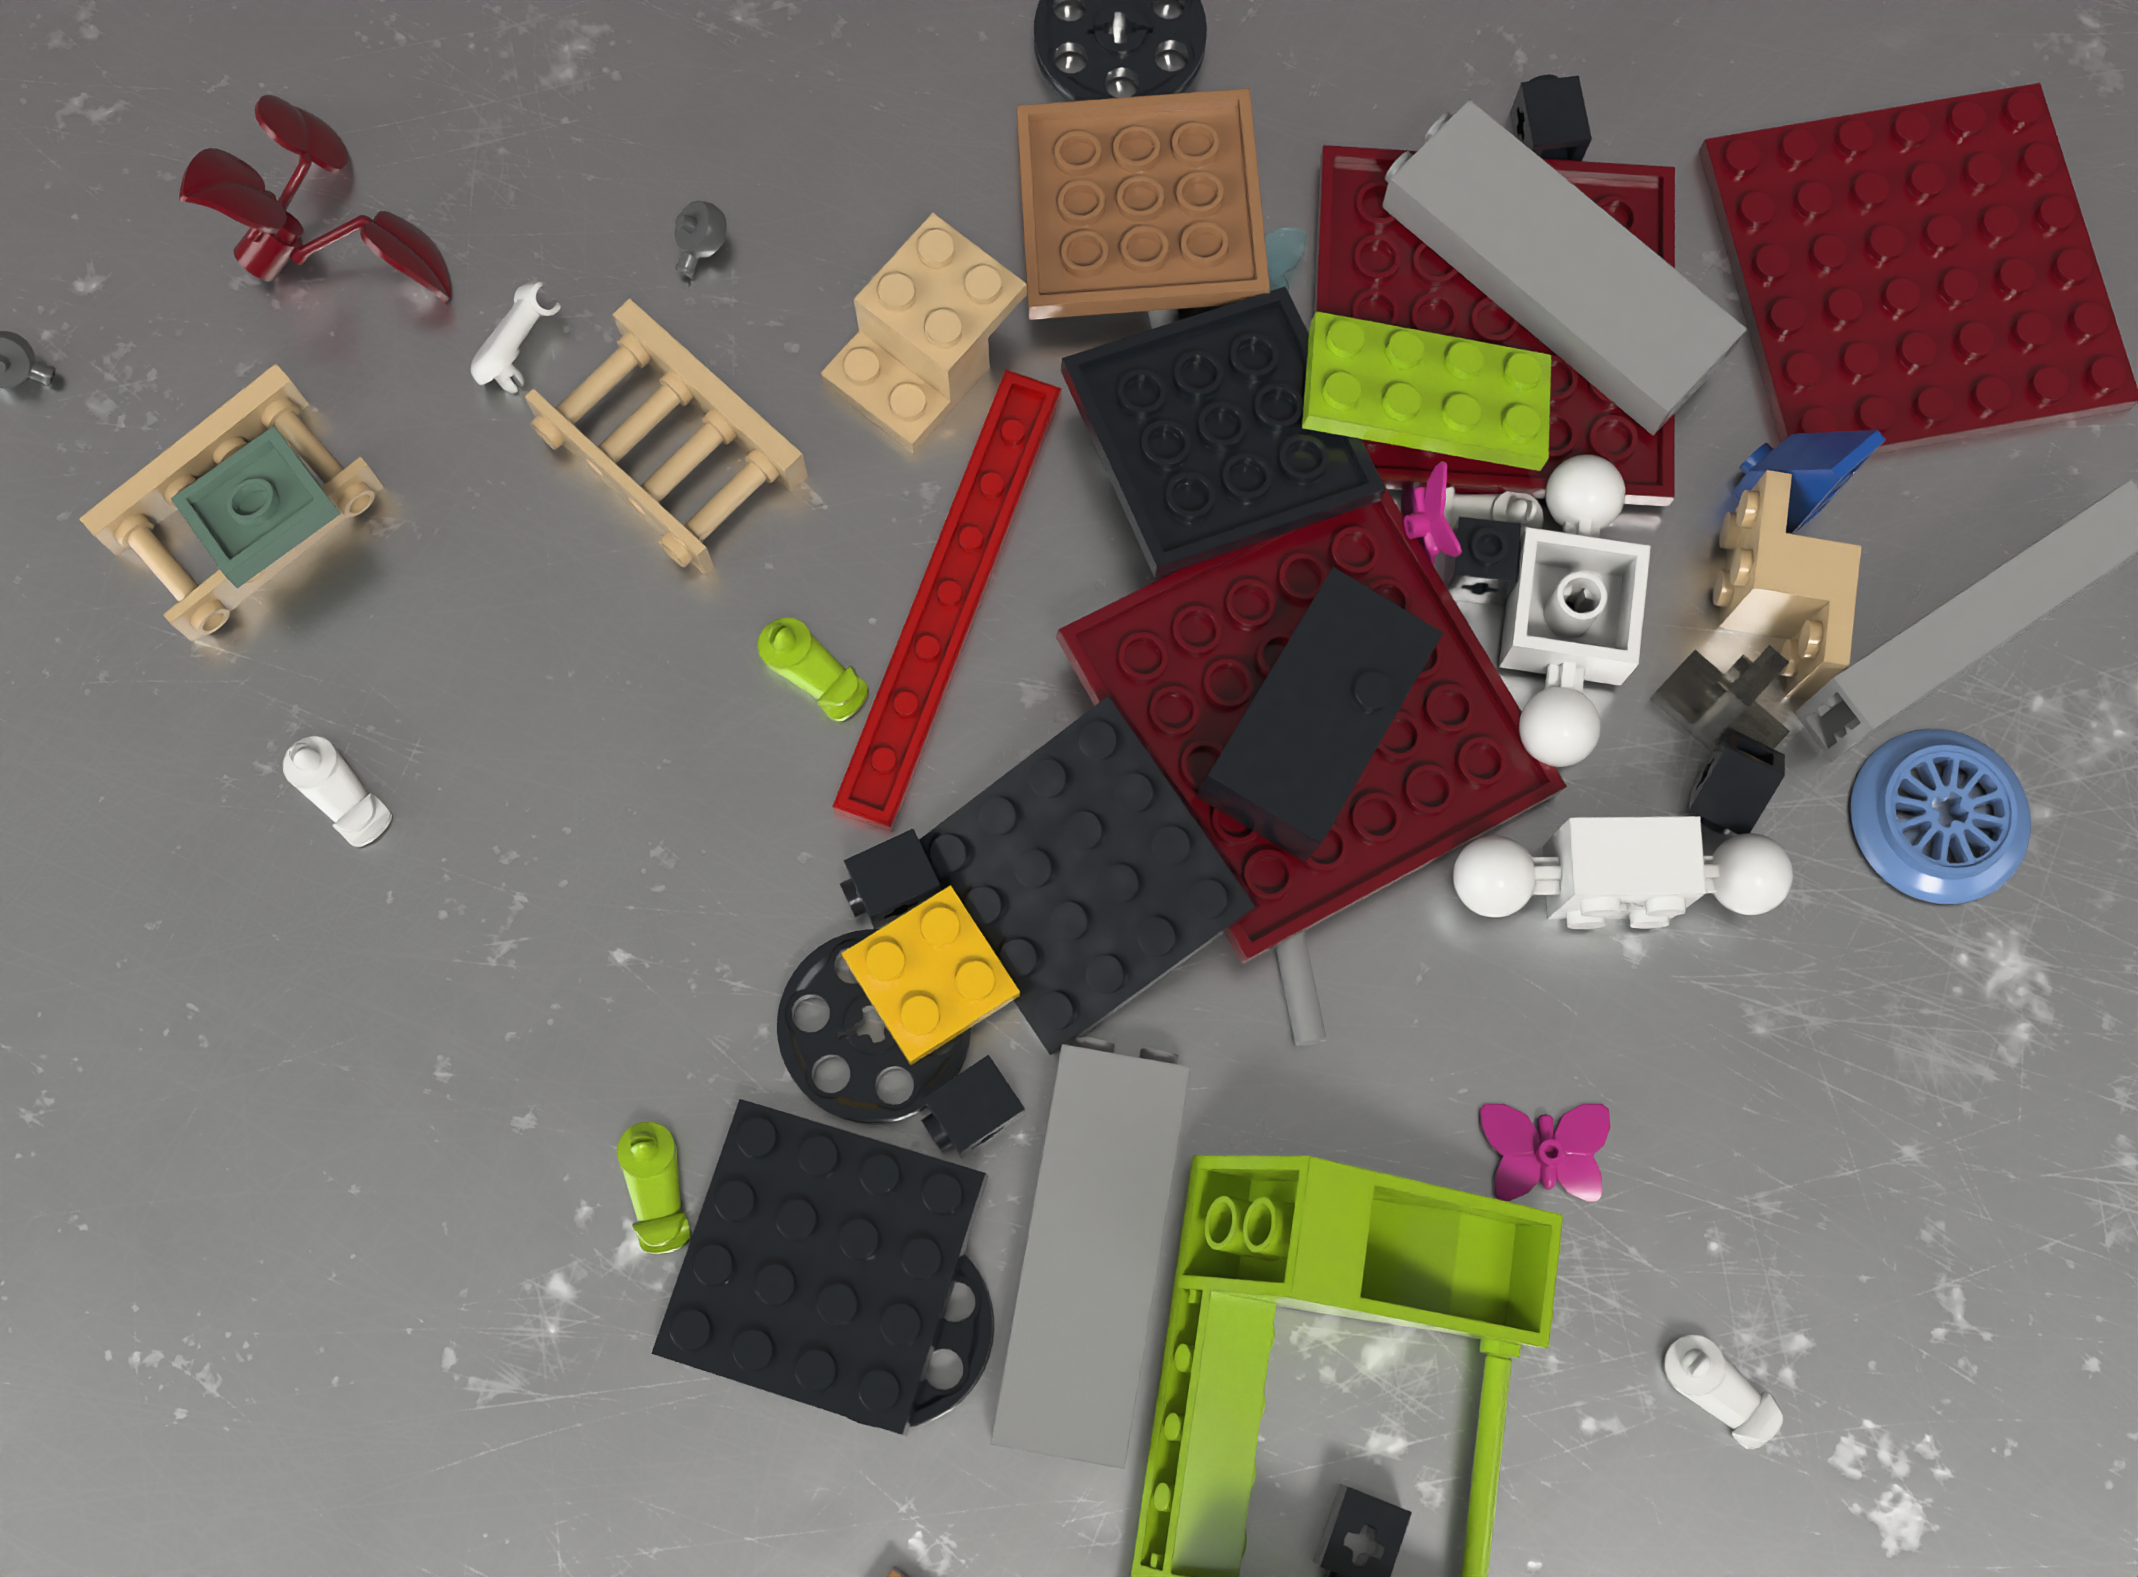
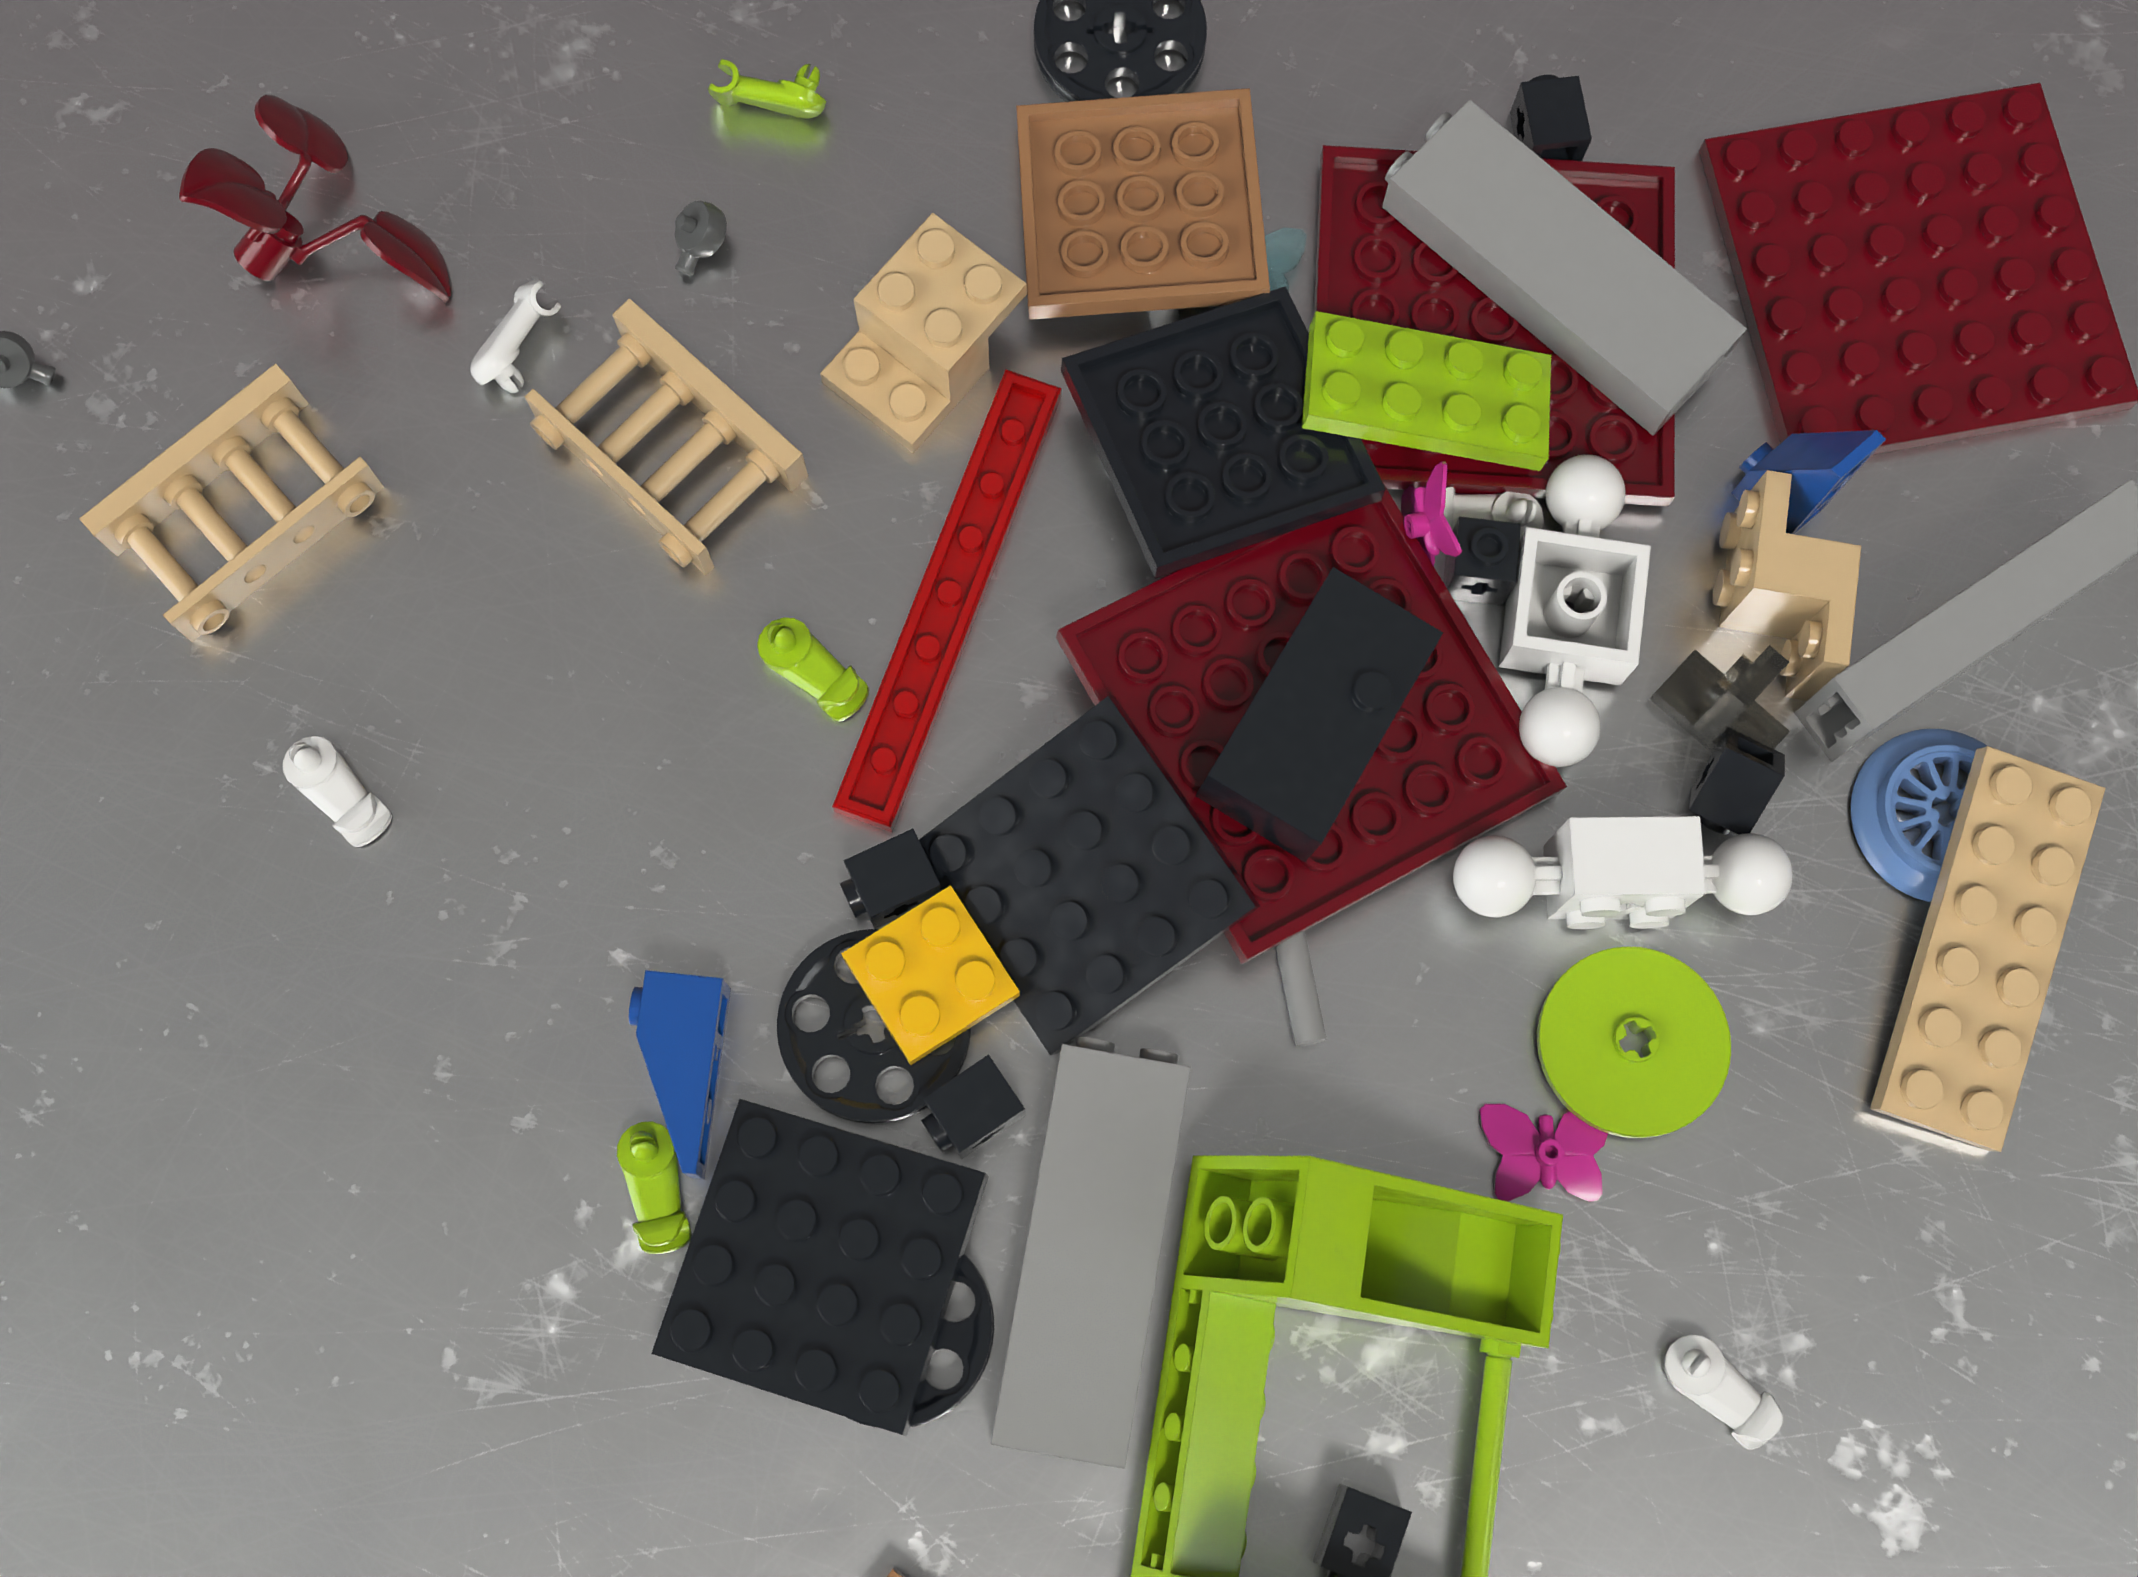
(255, 507): sand green plate -> none
(682, 1044): none -> blue slope
(785, 97): none -> lime piece
(1617, 1089): none -> lime piece
(1988, 949): none -> tan plate

